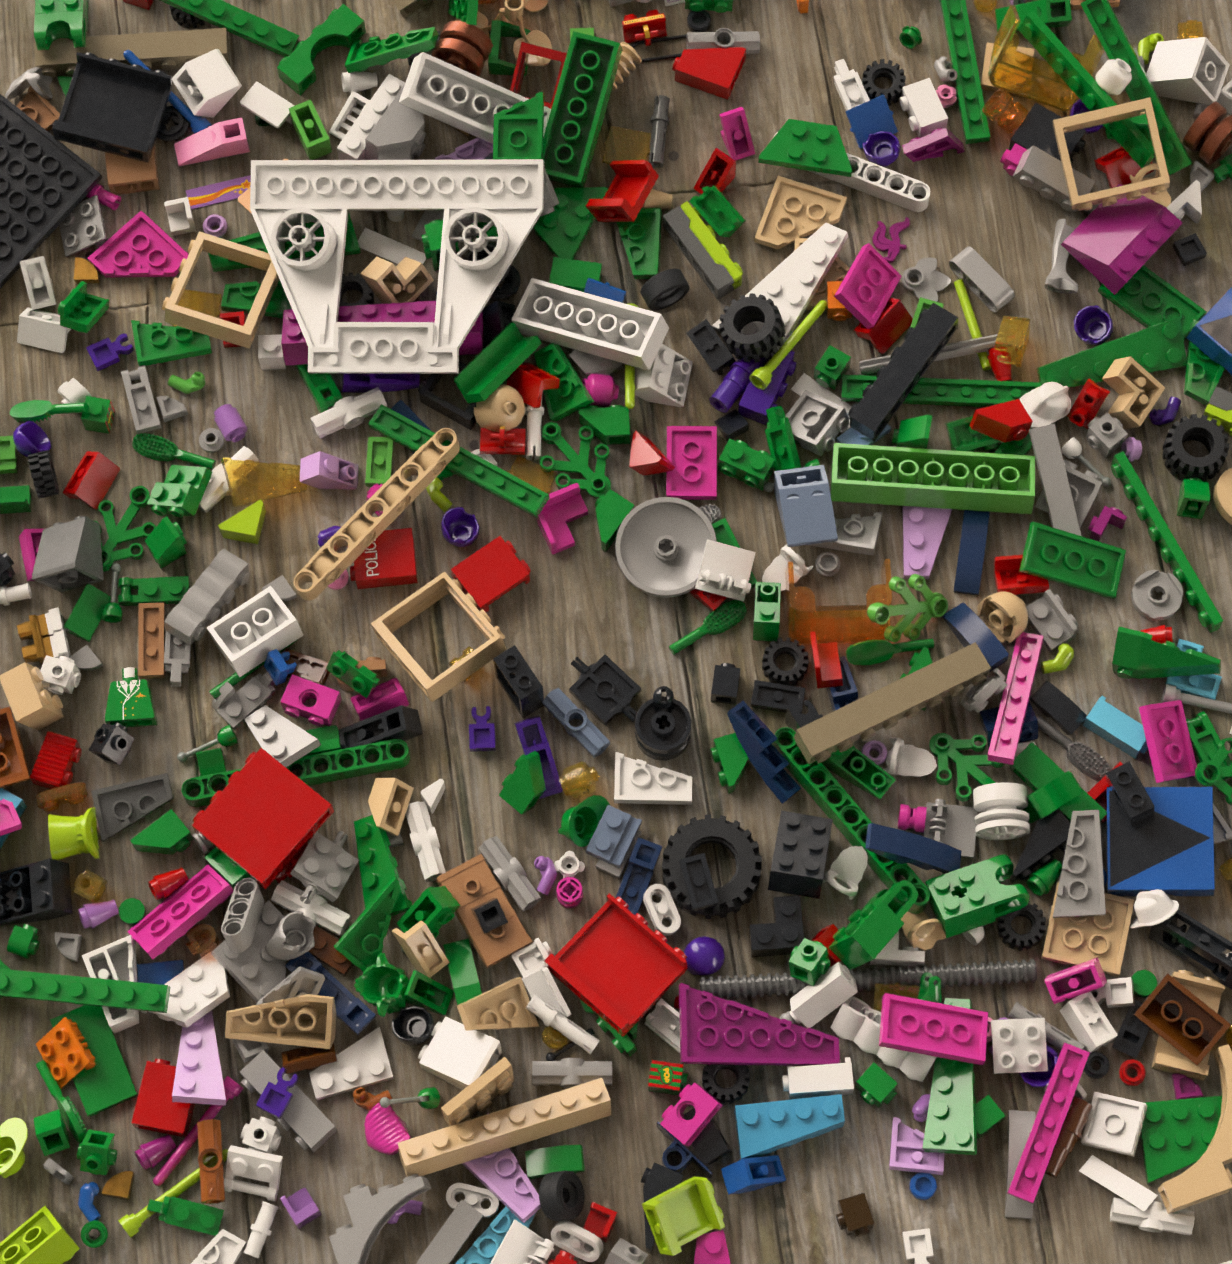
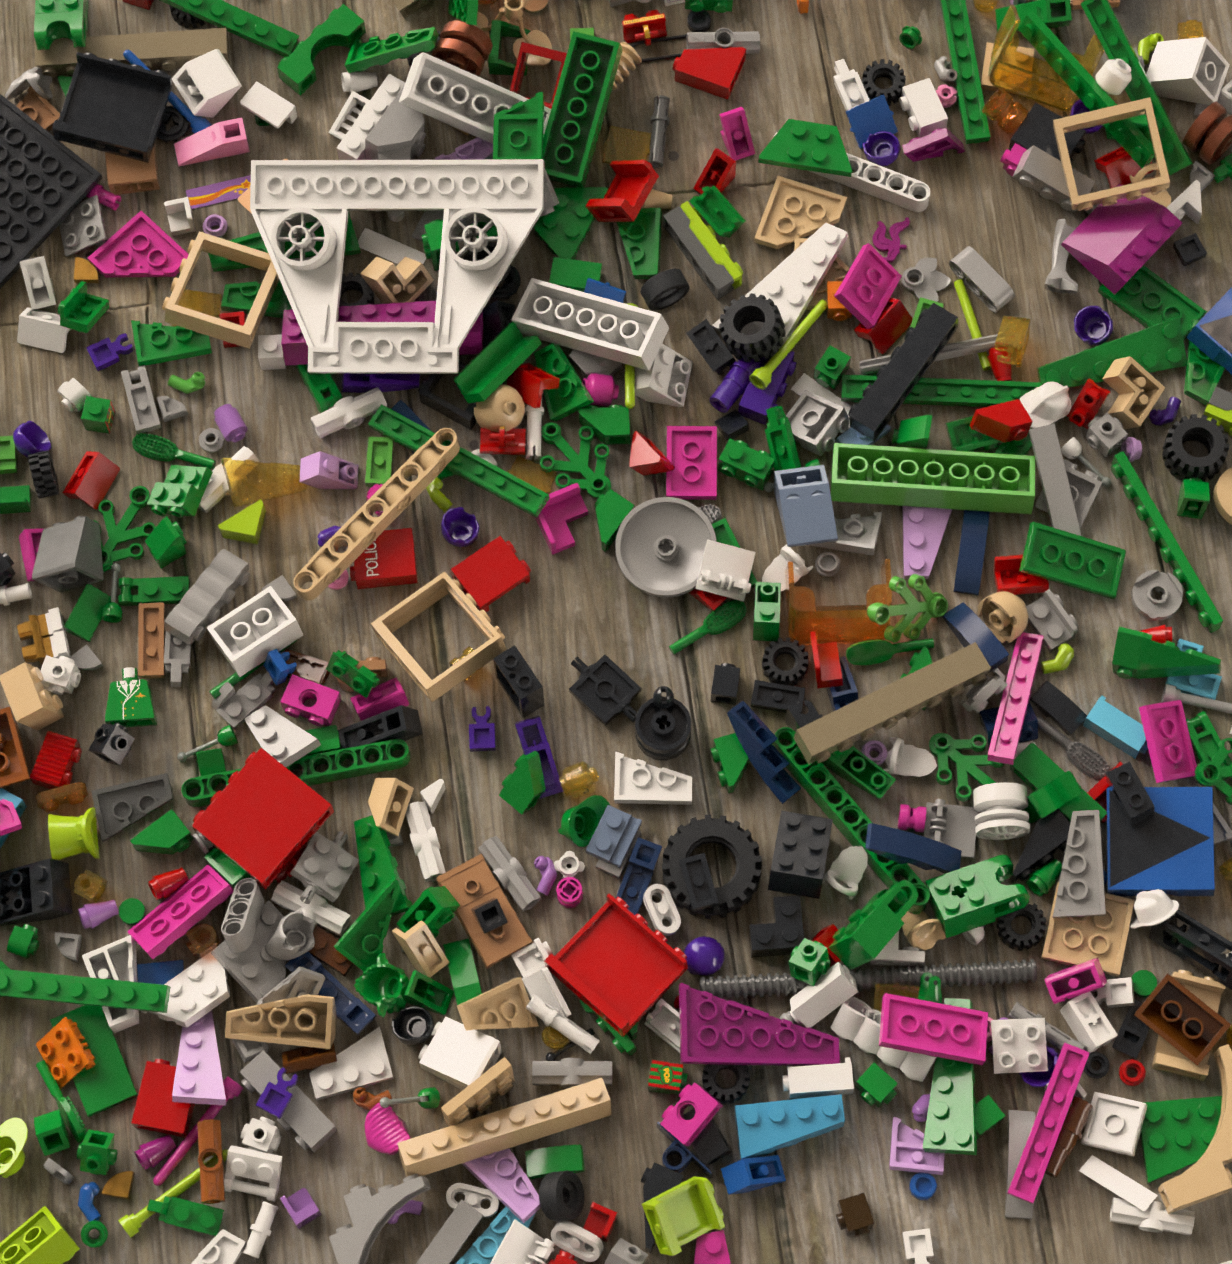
(42, 409): piece -> none
(310, 130): bright green brick -> none
(587, 734): sand blue piece -> none
(1108, 515): magenta bracket -> none
(1185, 1087): magenta tile -> none

